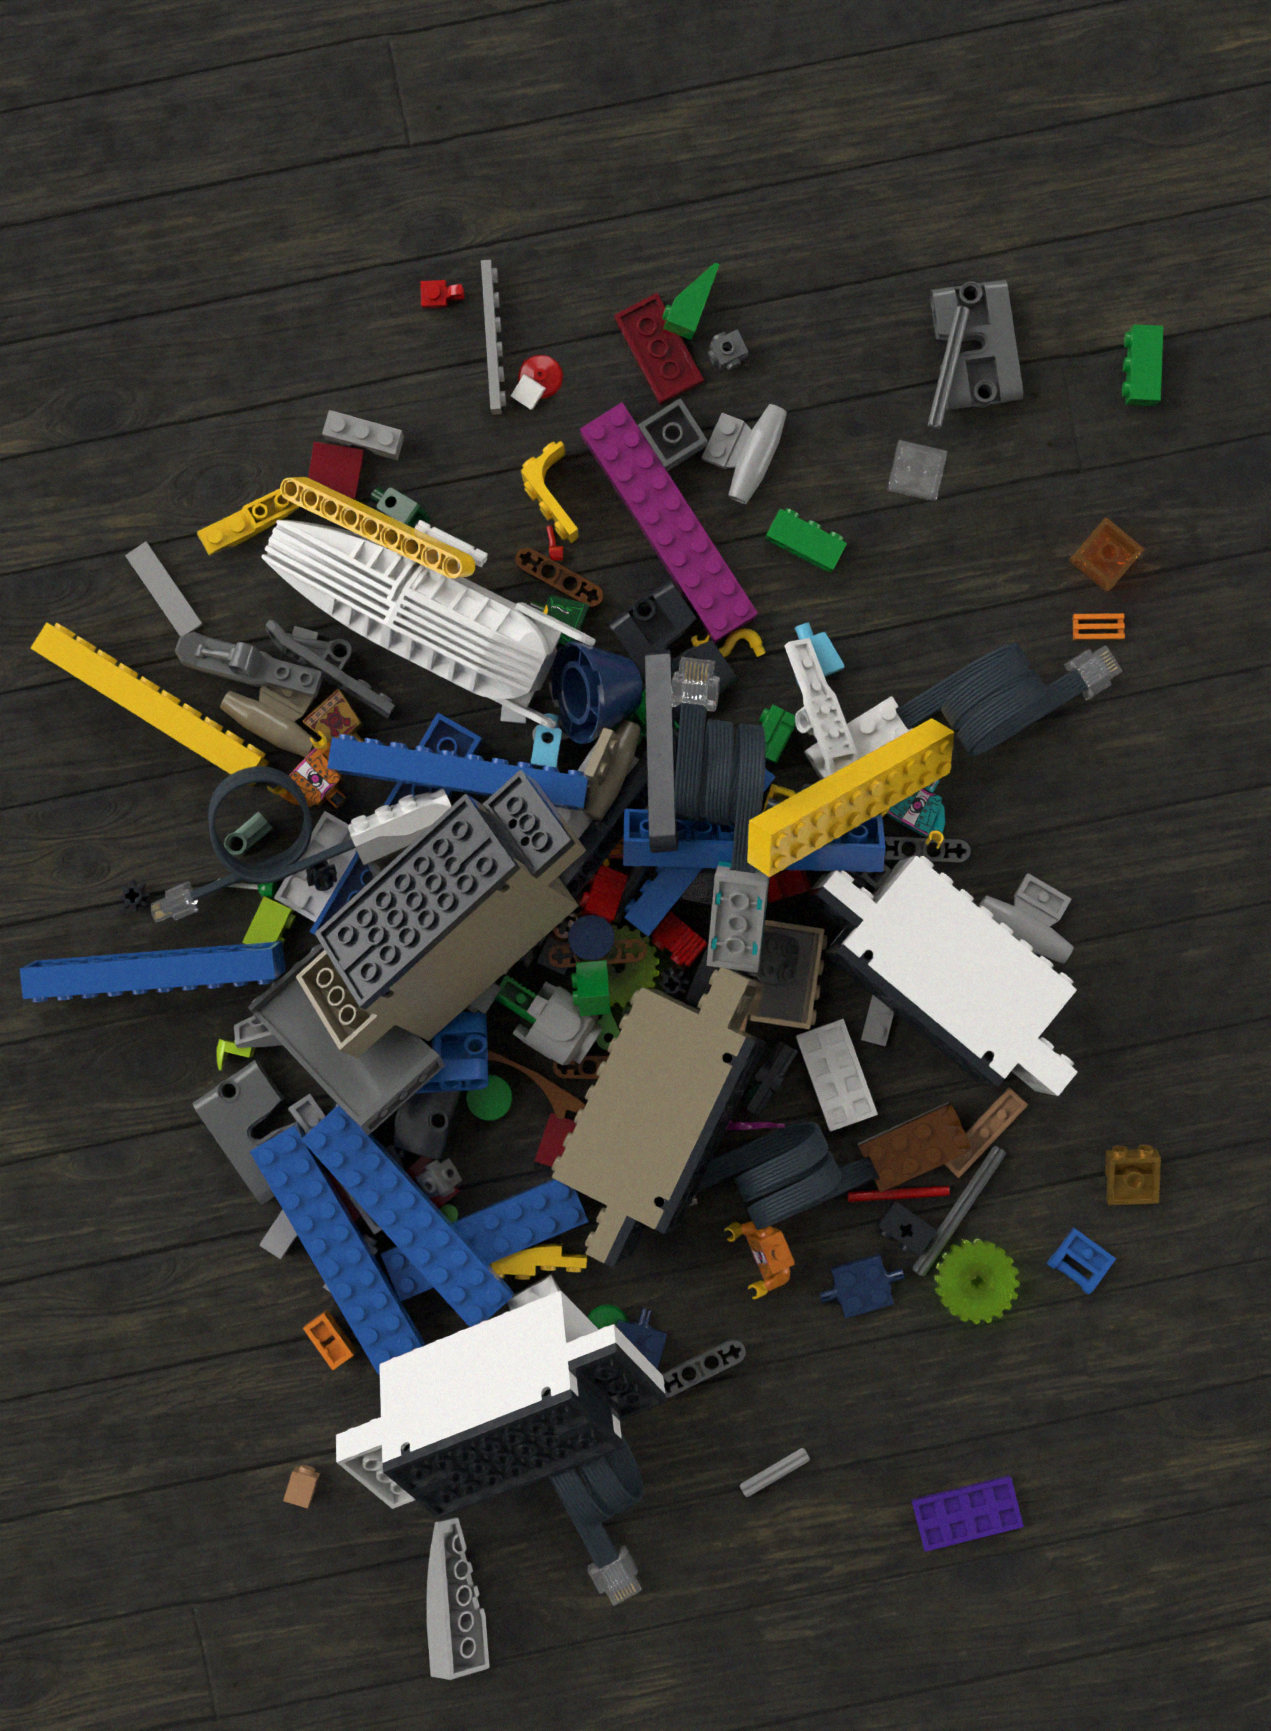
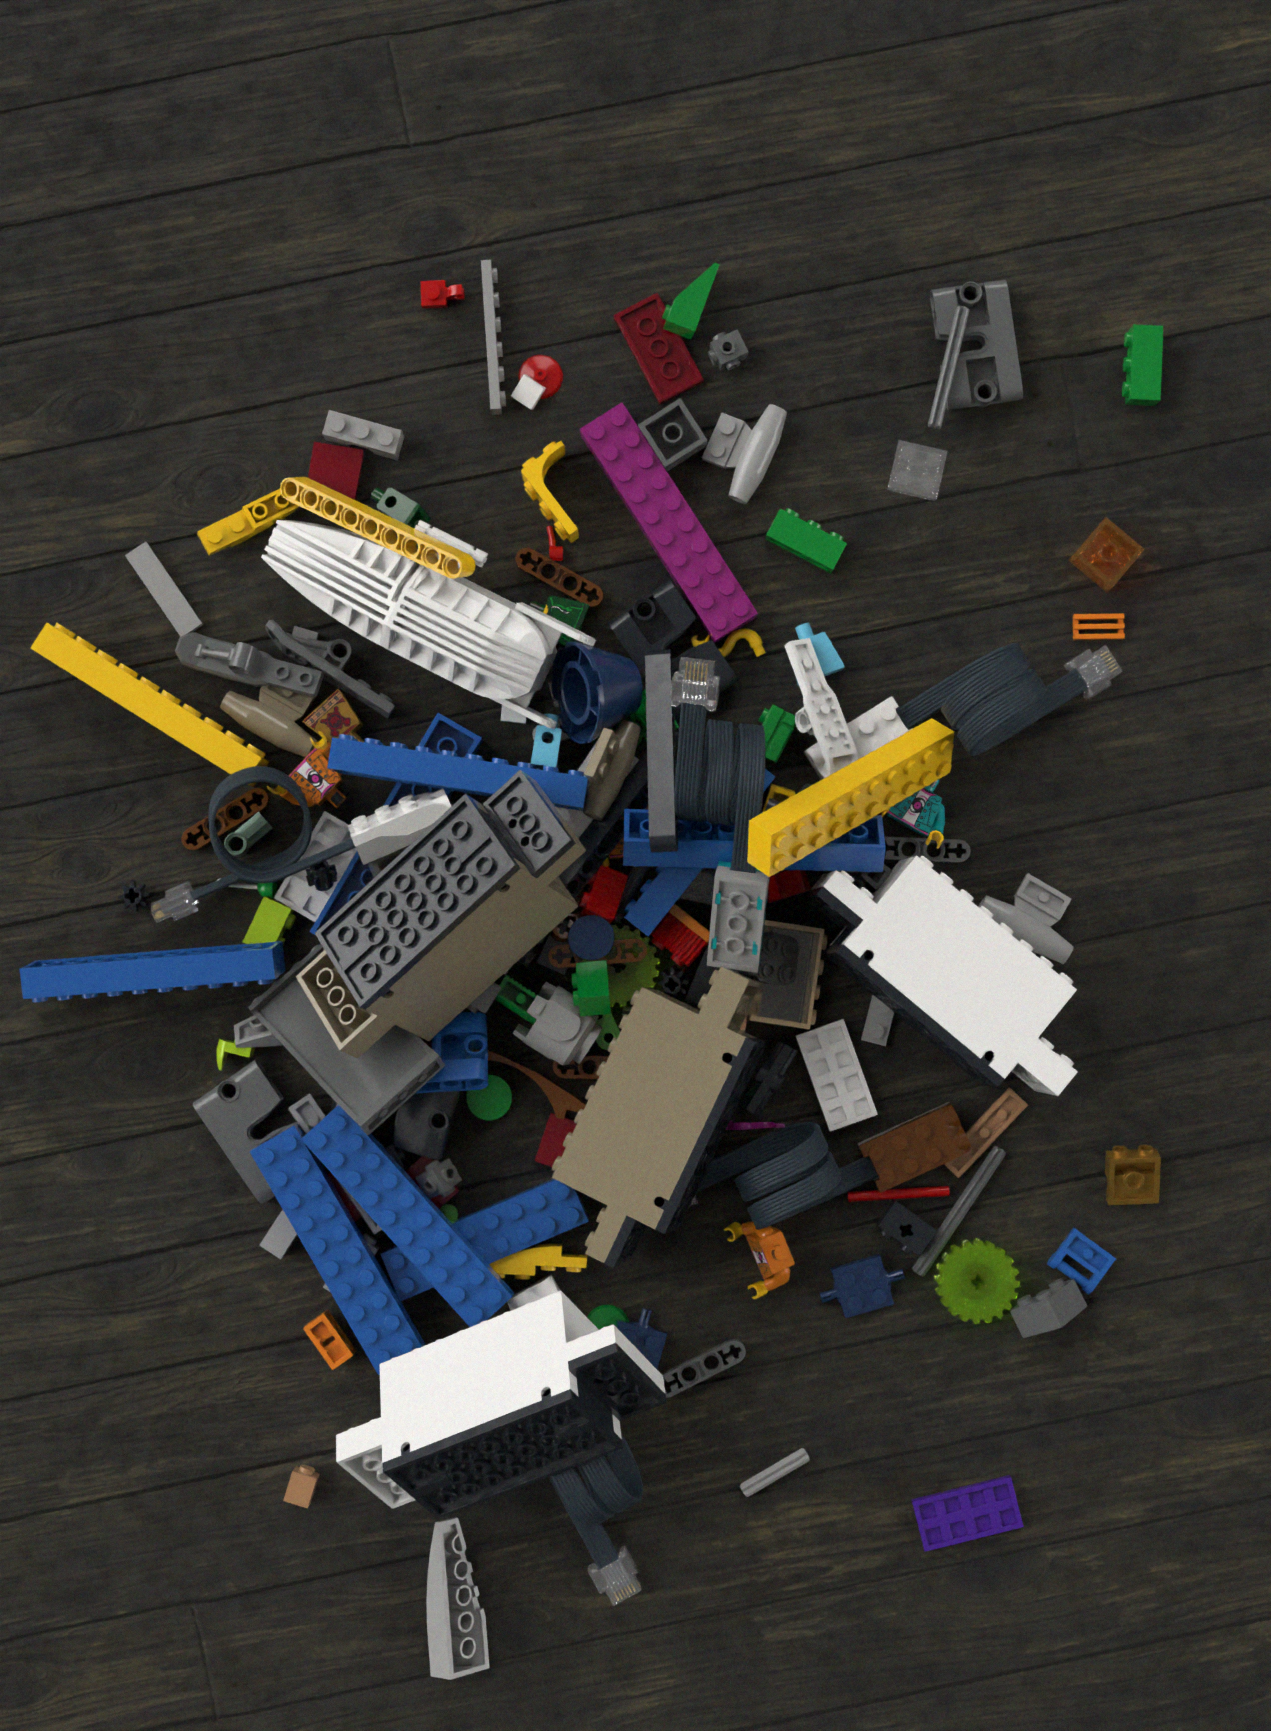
(223, 815): none -> reddish brown beam
(690, 922): none -> orange tile
(1049, 1308): none -> dark grey brick

